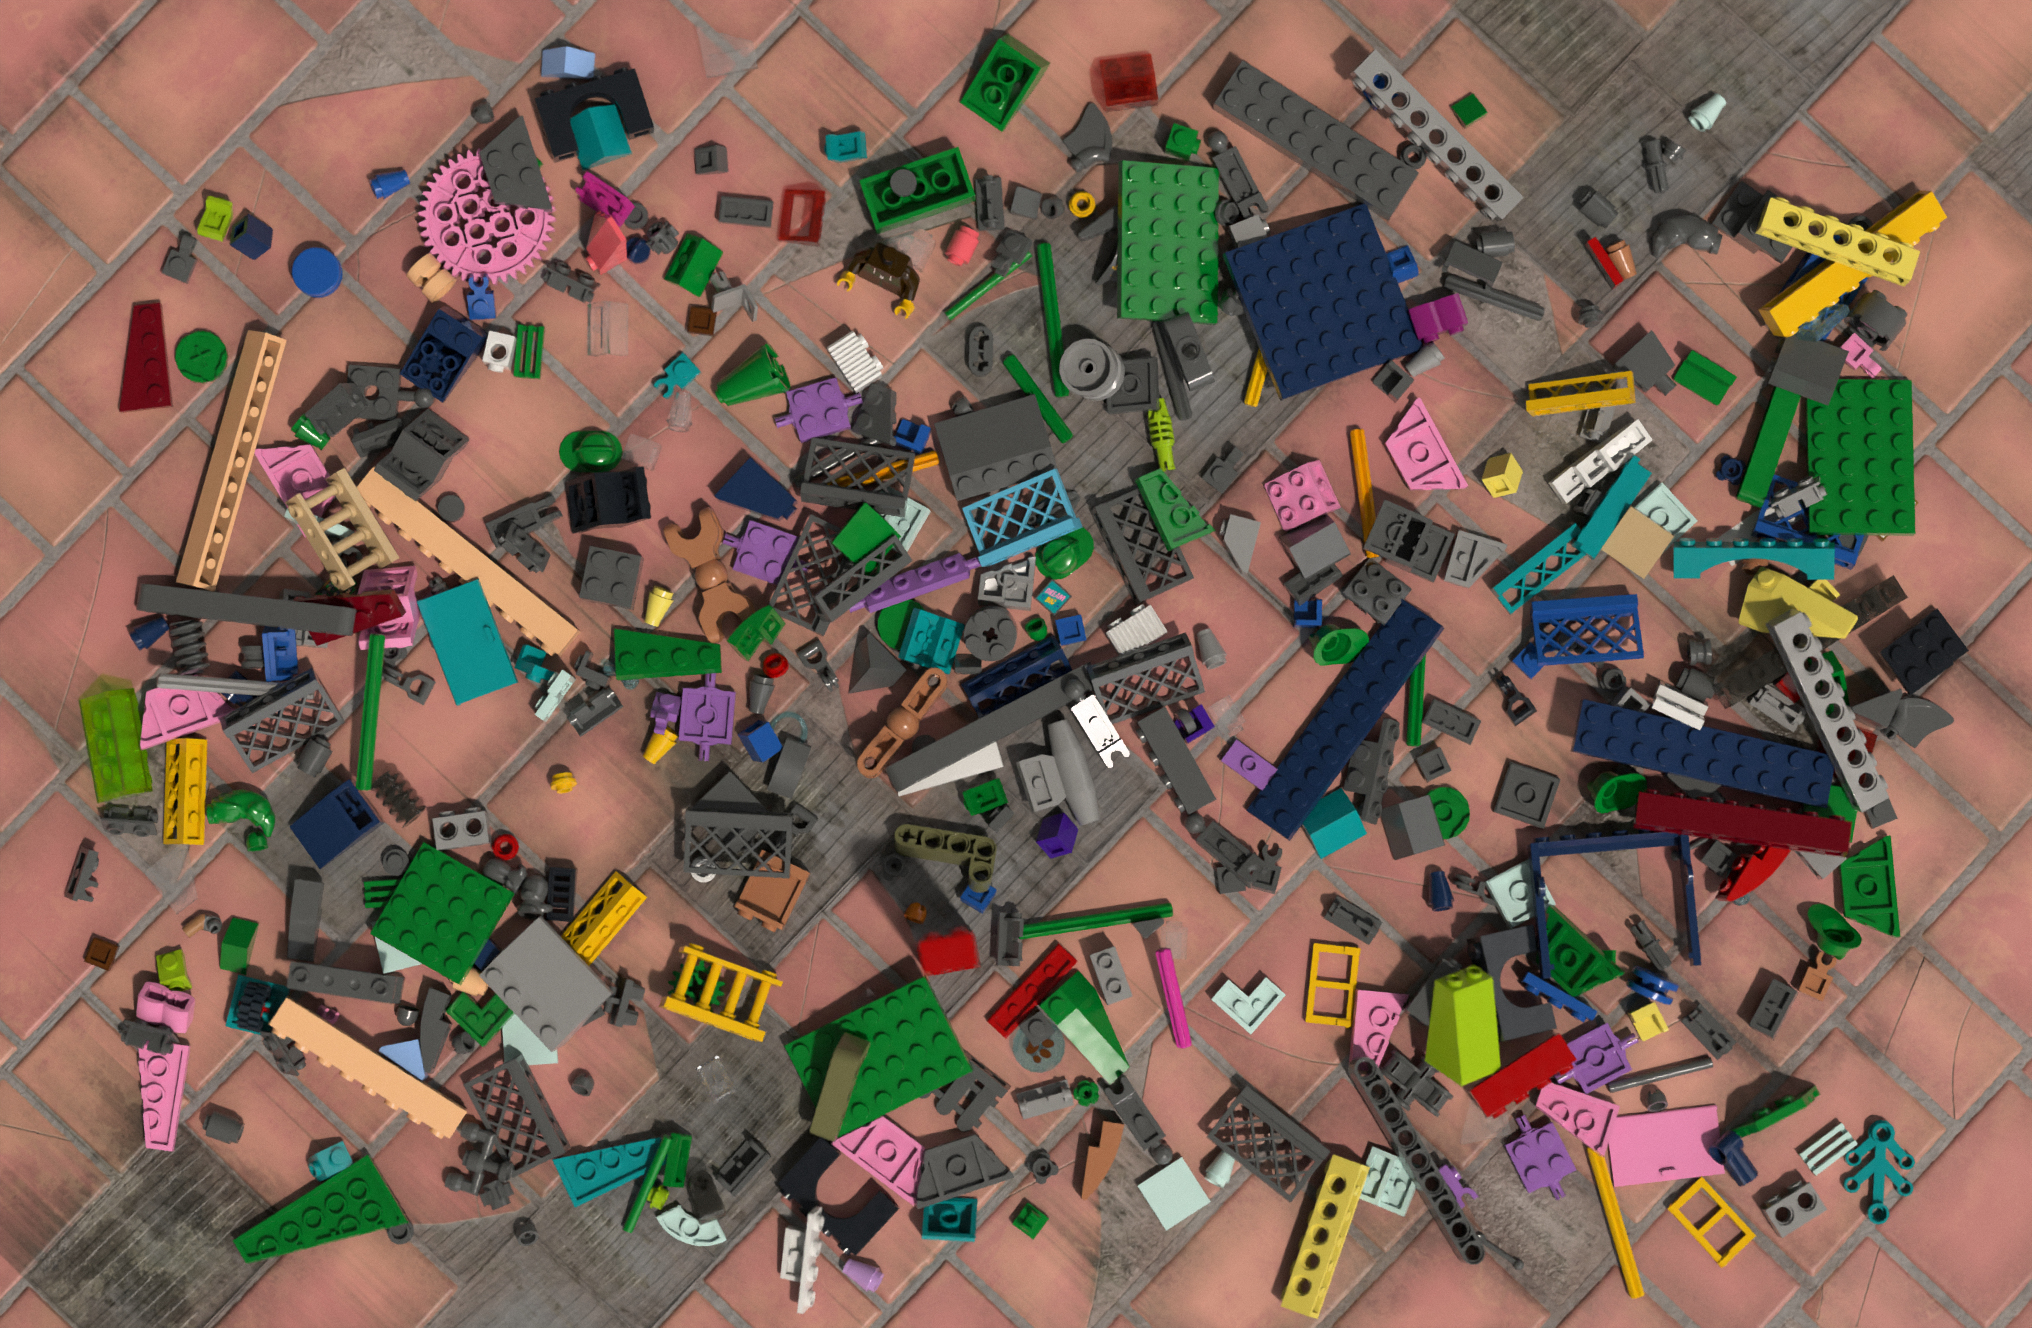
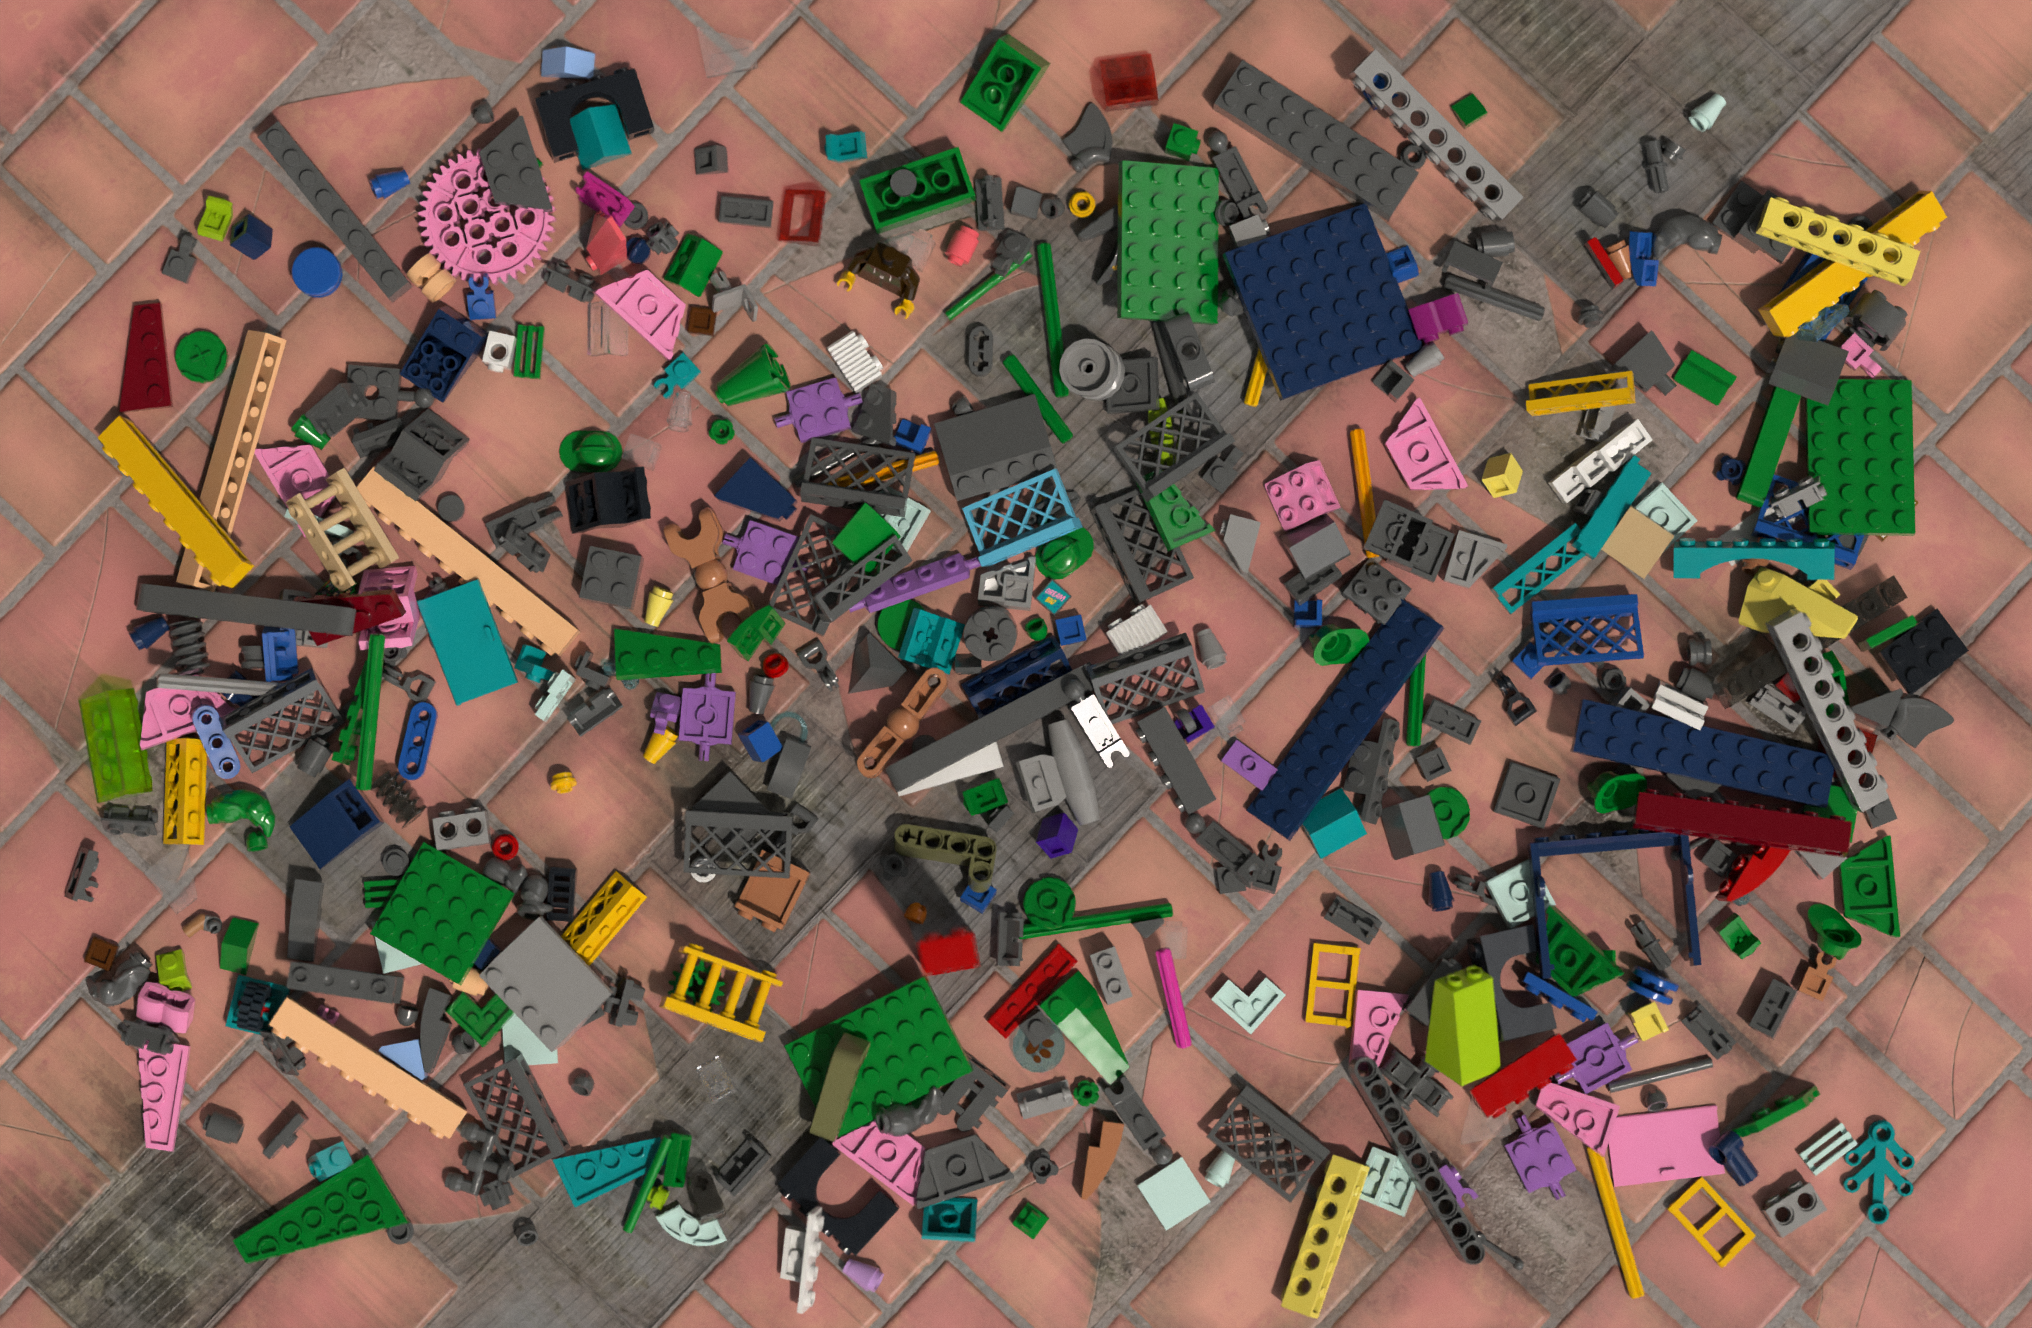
(126, 982): none -> dark grey animal
(175, 502): none -> yellow brick
(207, 733): none -> plate
(286, 1136): none -> dark grey plate
(335, 212): none -> dark grey brick
(350, 733): none -> green wing
(417, 728): none -> blue plate
(646, 308): none -> bright pink wing
(720, 424): none -> green plate
(904, 1119): none -> dark grey animal
(1049, 903): none -> green tile
(1180, 467): none -> dark grey fence
(1559, 683): none -> dark grey hinge
(1643, 268): none -> blue slope
(1737, 936): none -> green bracket
(1887, 633): none -> green tile

